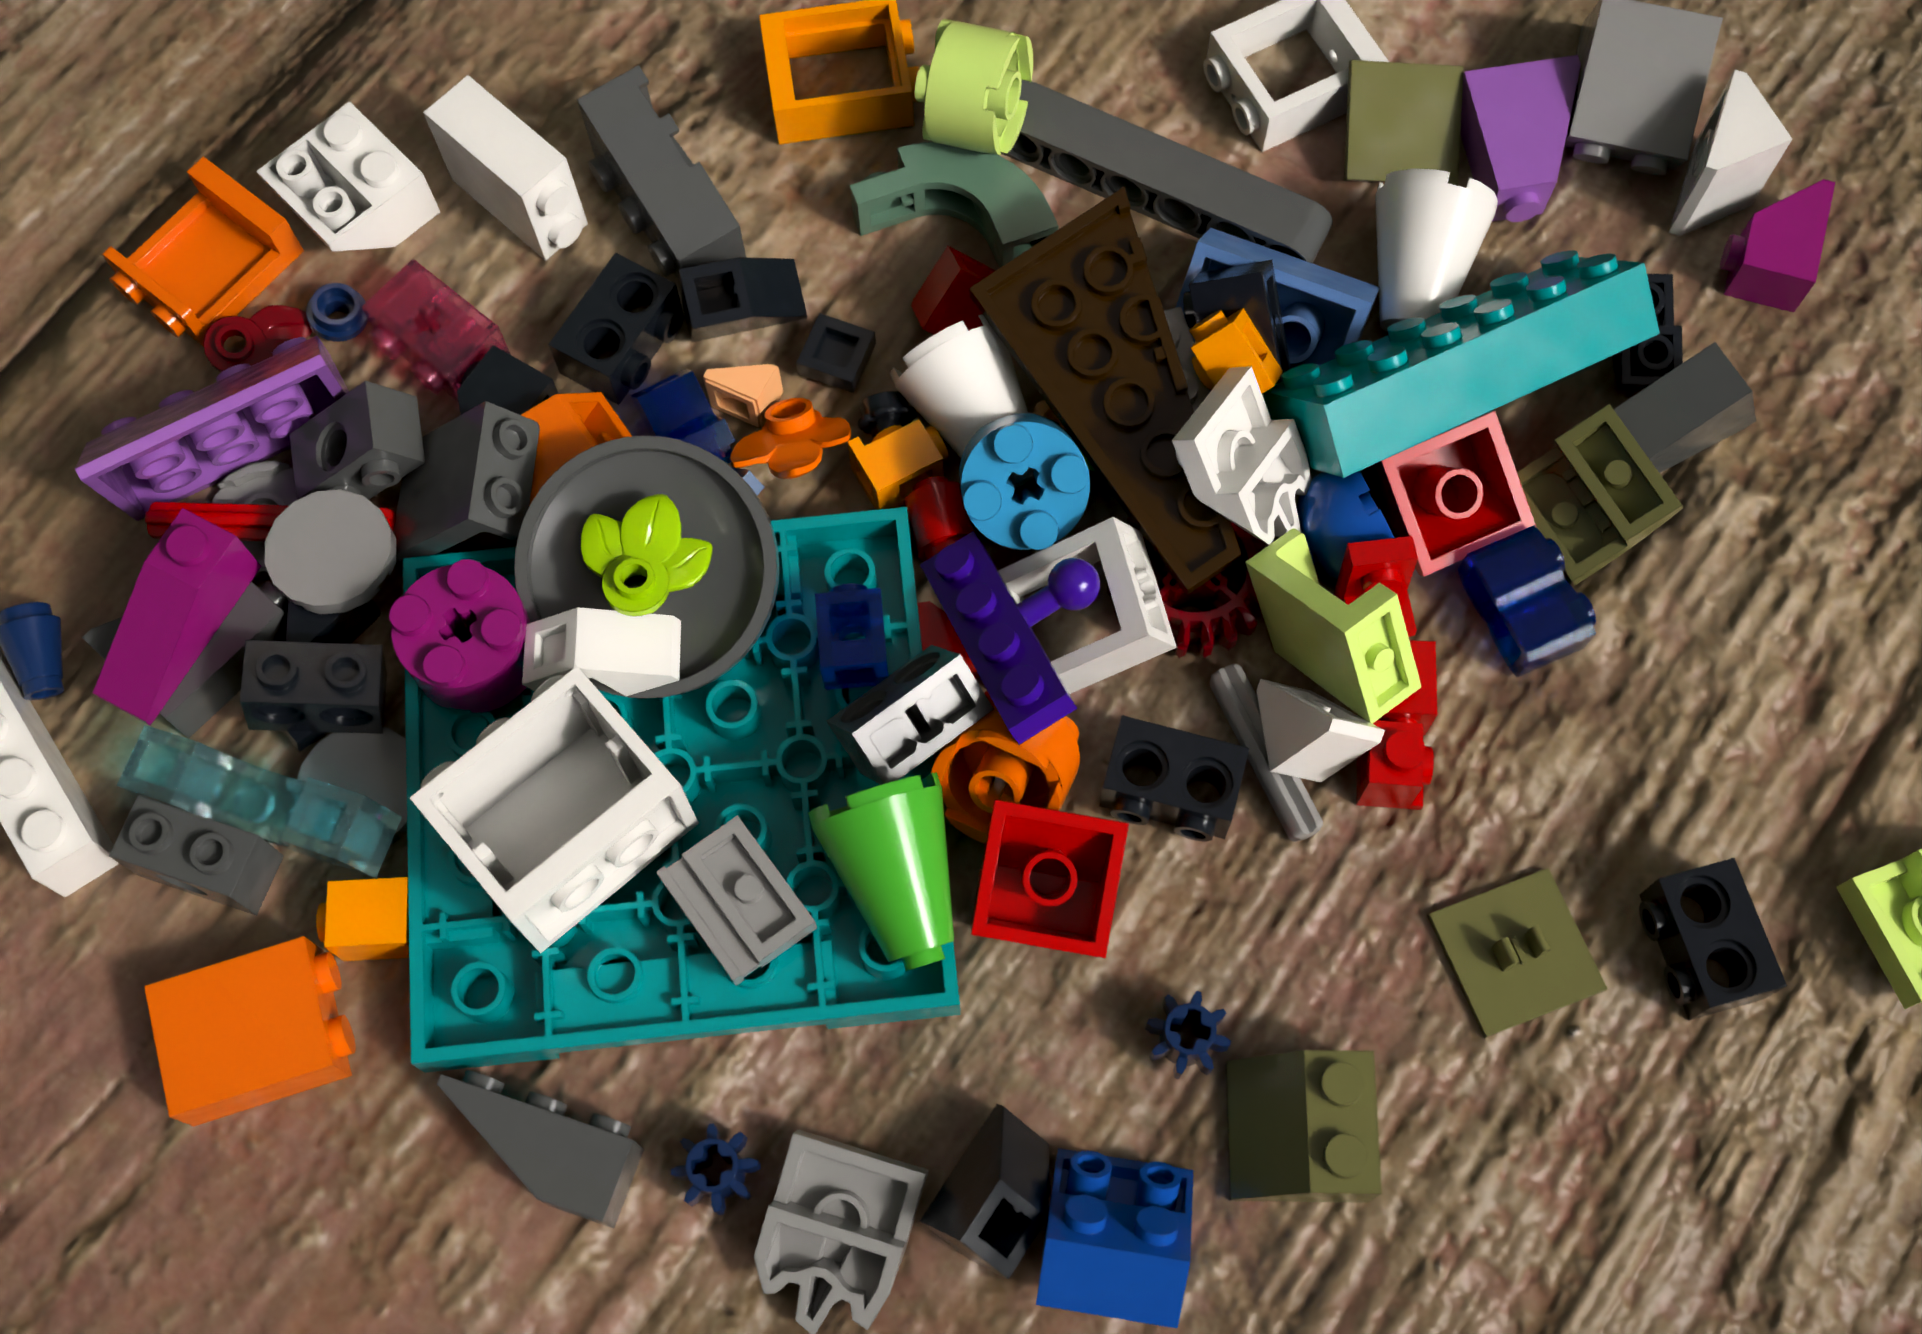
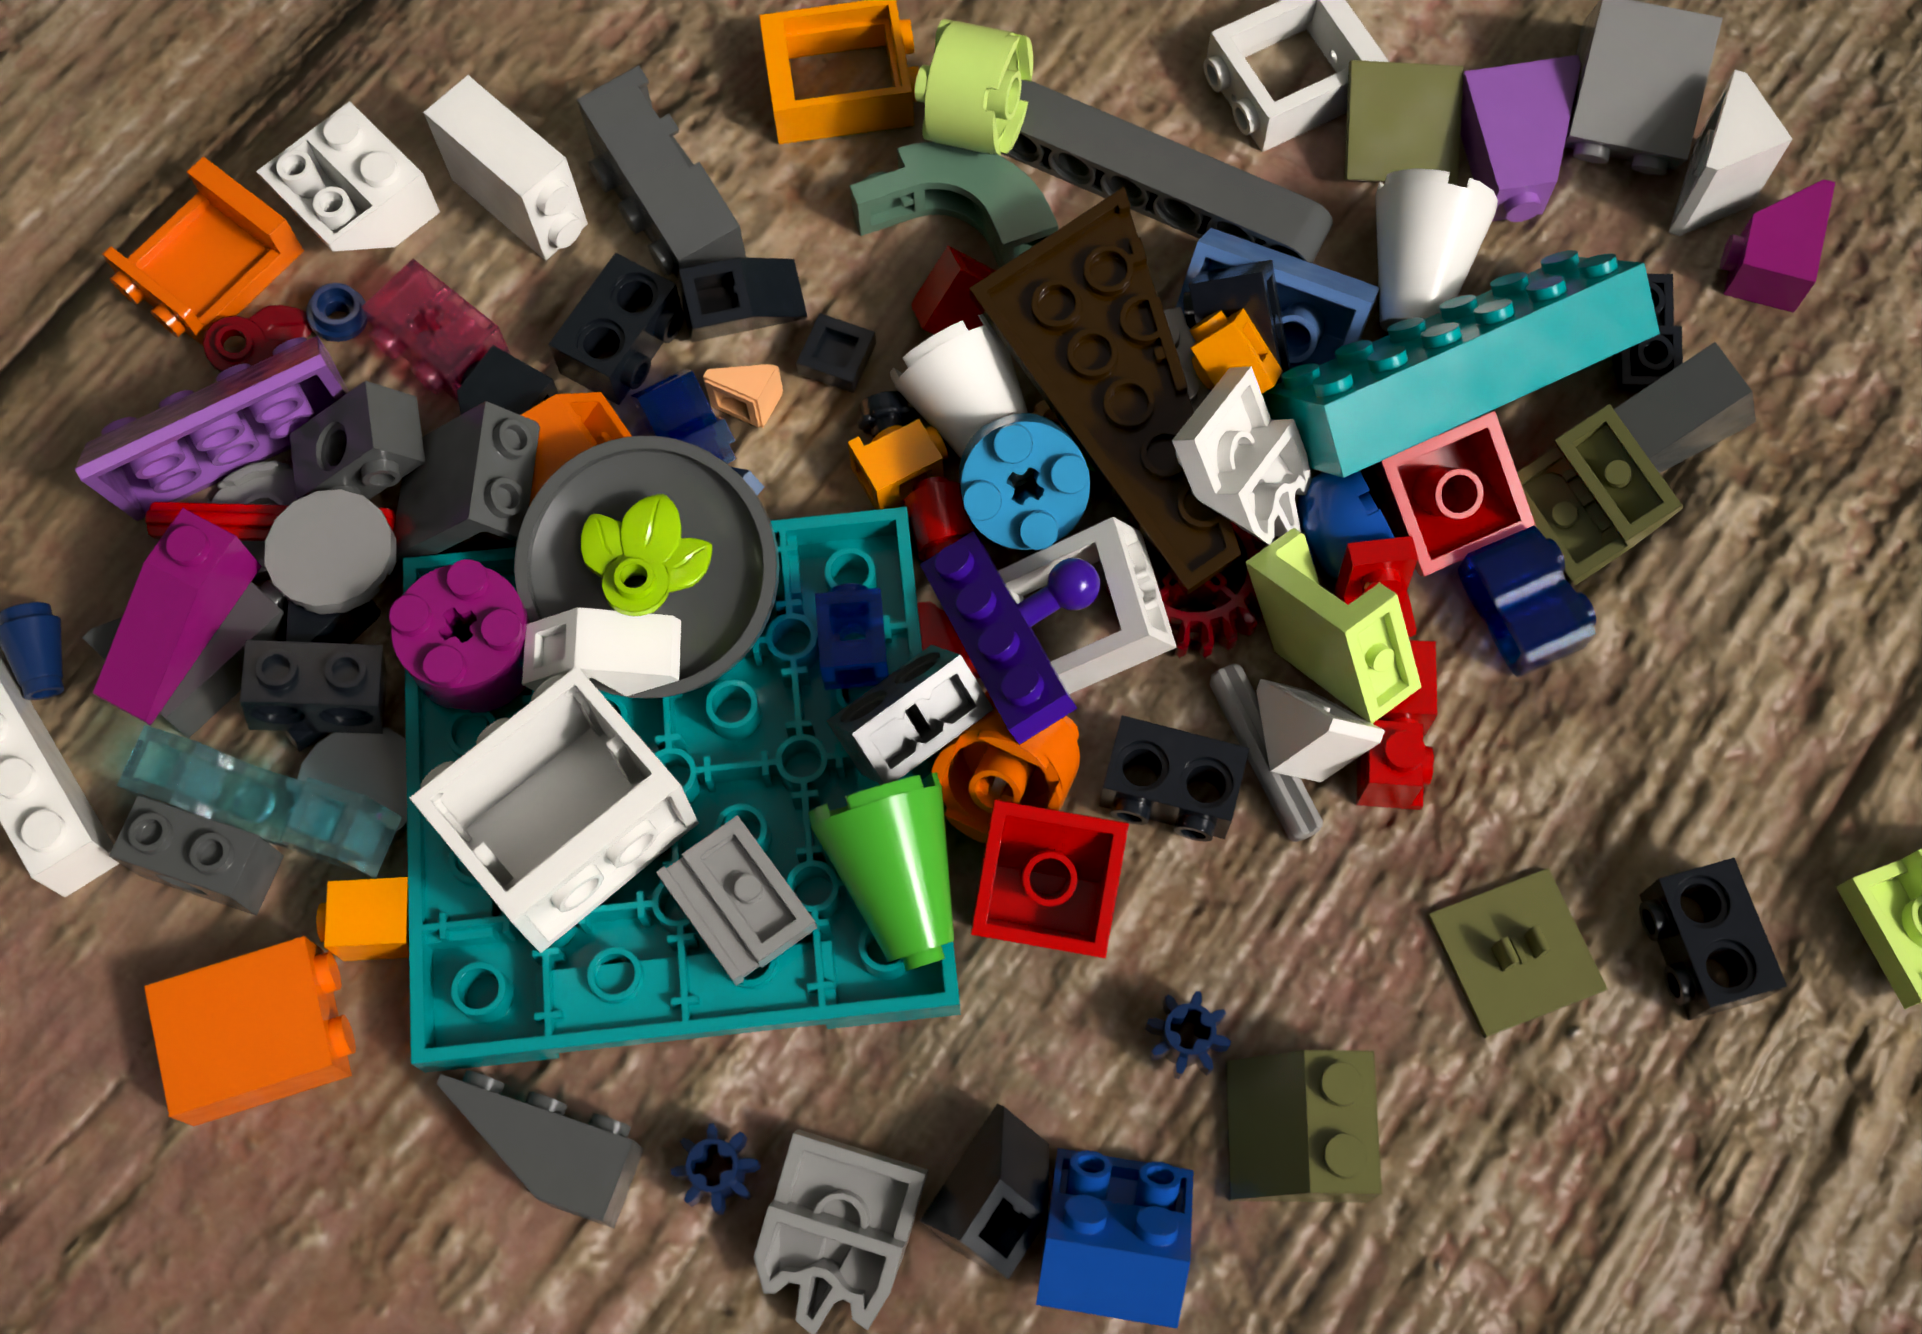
(791, 439): orange plate -> none

